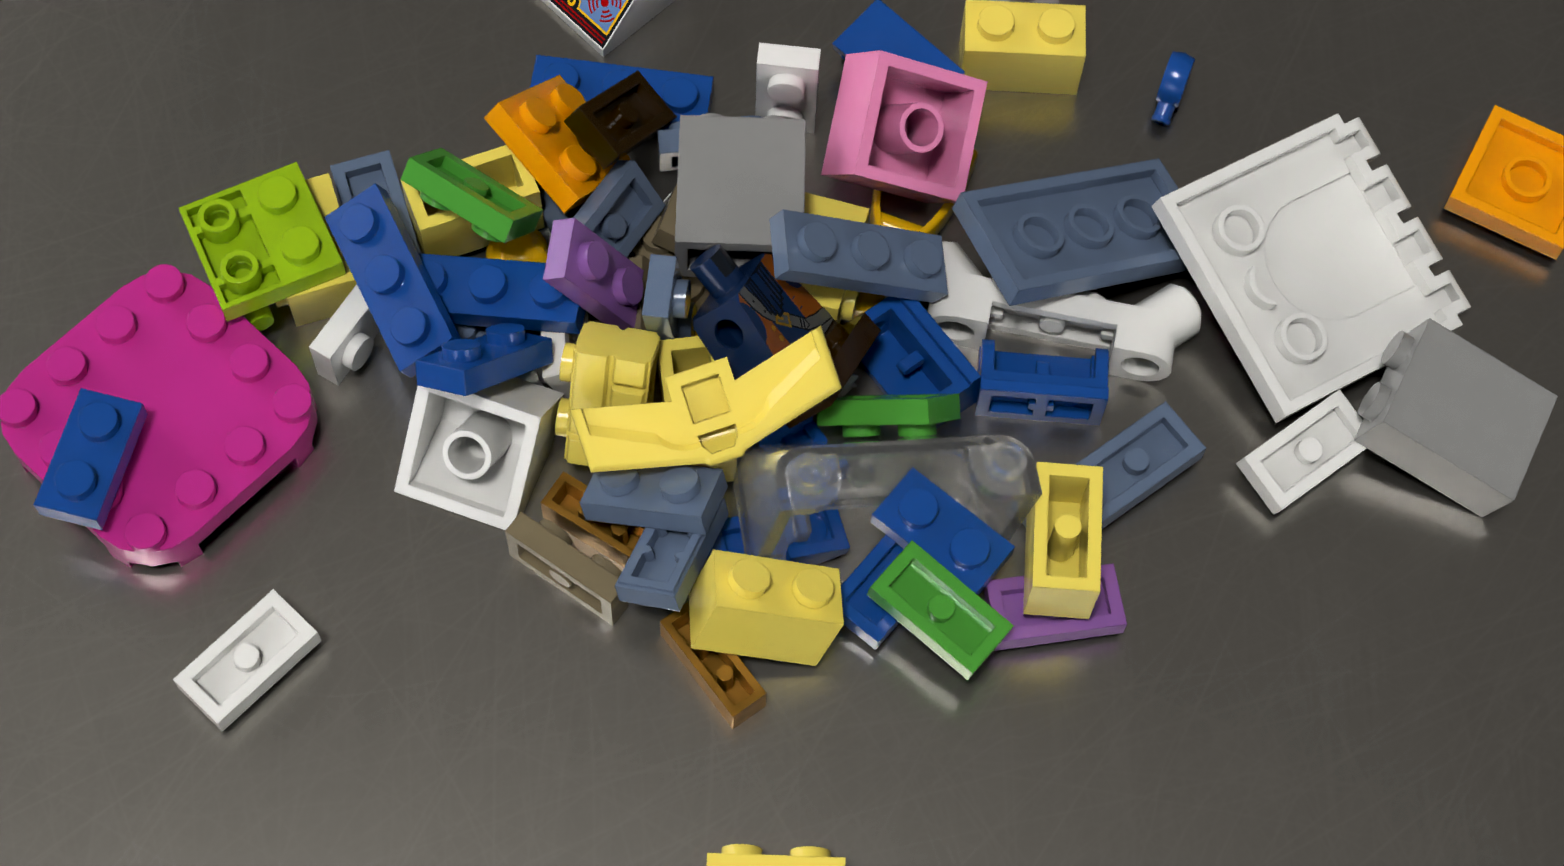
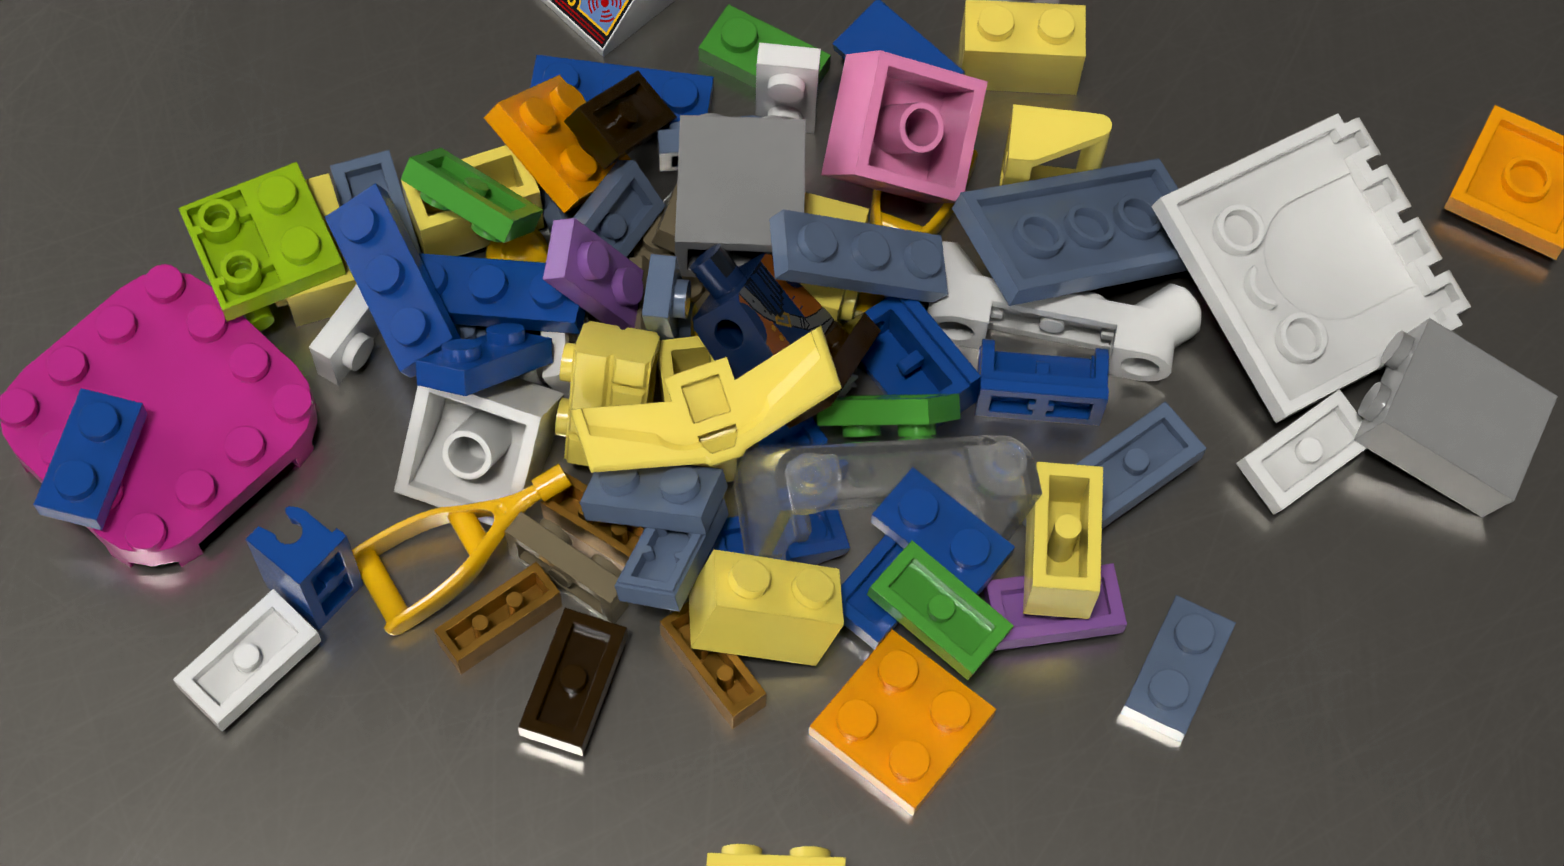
(312, 573): none -> blue hinge
(470, 532): none -> yellow piece
(498, 617): none -> pearl gold piece
(573, 681): none -> dark brown plate
(735, 41): none -> bright green plate
(902, 722): none -> light orange plate
(1047, 134): none -> light yellow tile
(1172, 86): blue piece -> none
(1178, 668): none -> sand blue plate

